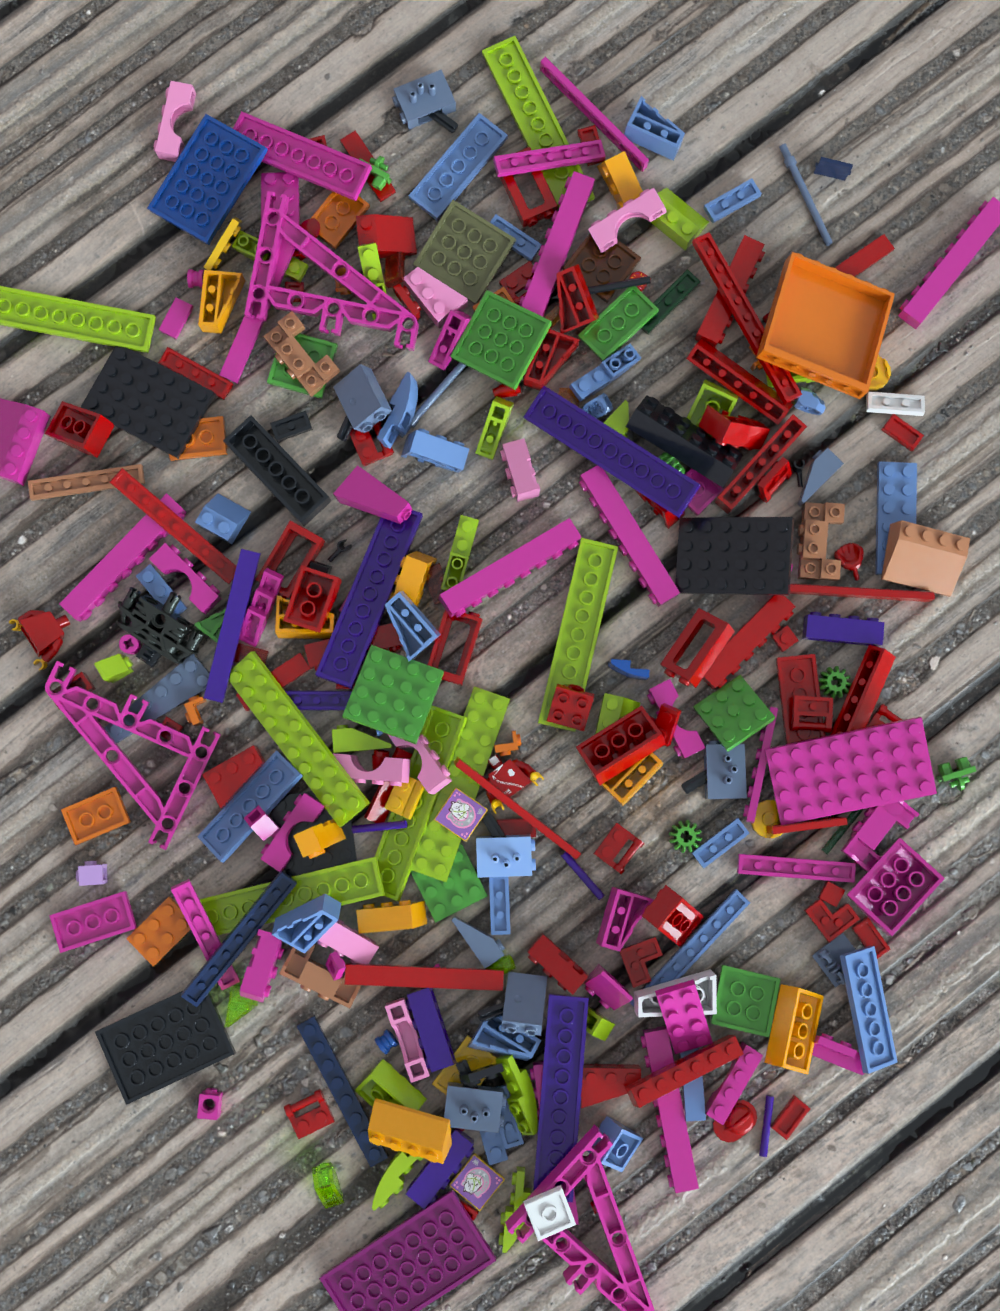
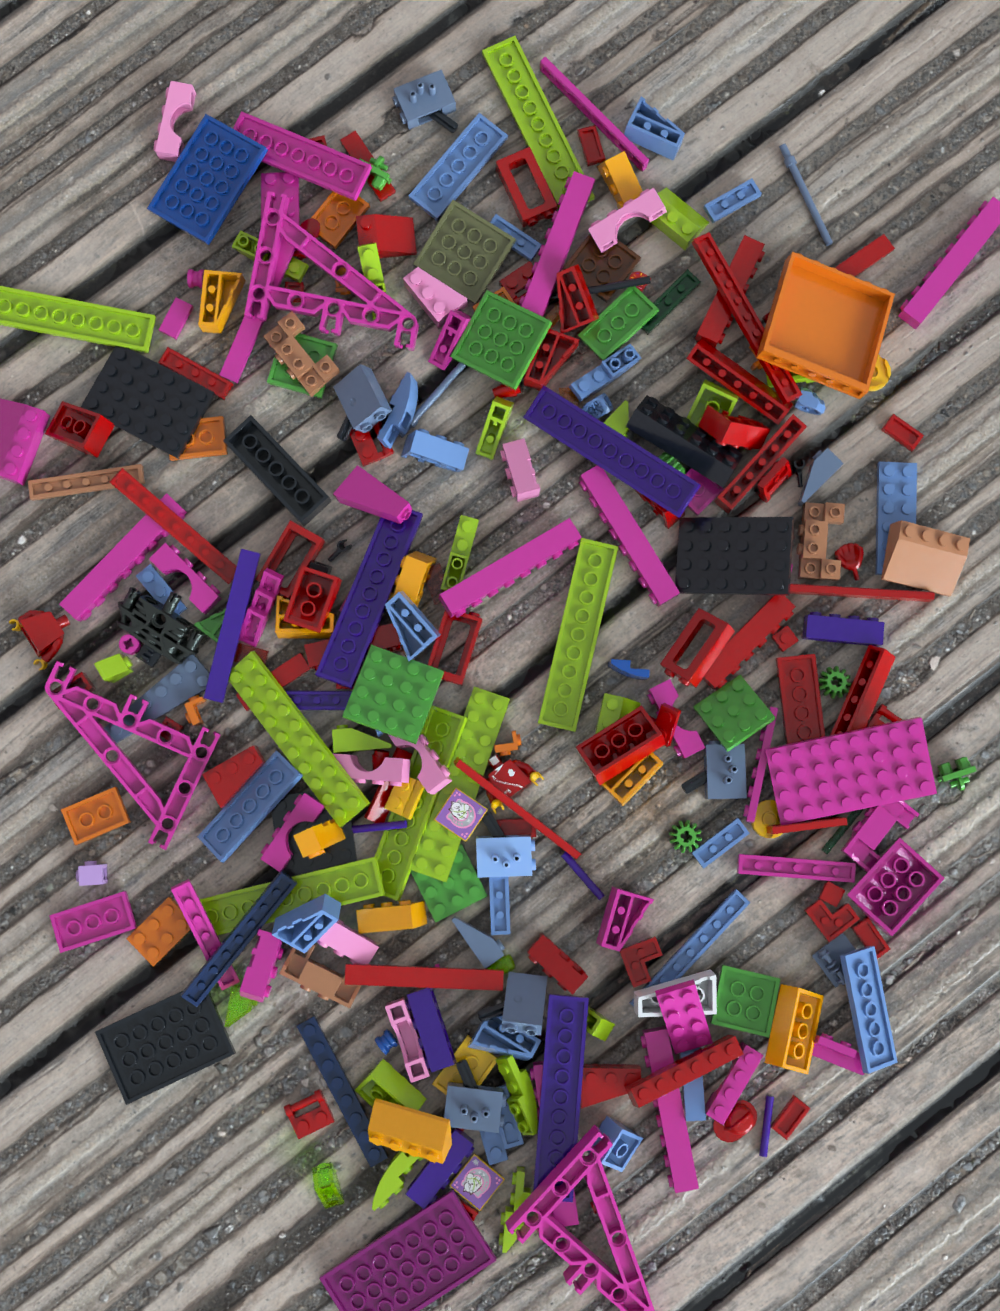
(205, 1111): dark pink brick -> none
(223, 244): yellow wing -> none
(223, 518): medium blue slope -> none
(261, 823): brick -> none
(291, 426): black plate -> none
(335, 965): dark pink plate -> none
(394, 269): clear red tile -> none
(403, 295): red plate -> none
(488, 1072): black plate -> none
(549, 158): dark pink plate -> none
(549, 1213): white tile -> none
(570, 706): red plate -> none
(606, 987): dark pink slope -> none
(614, 843): red plate -> none
(672, 915): red slope -> none
(812, 707): red plate -> none
(833, 168): dark blue piece -> none
(895, 403): white plate -> none

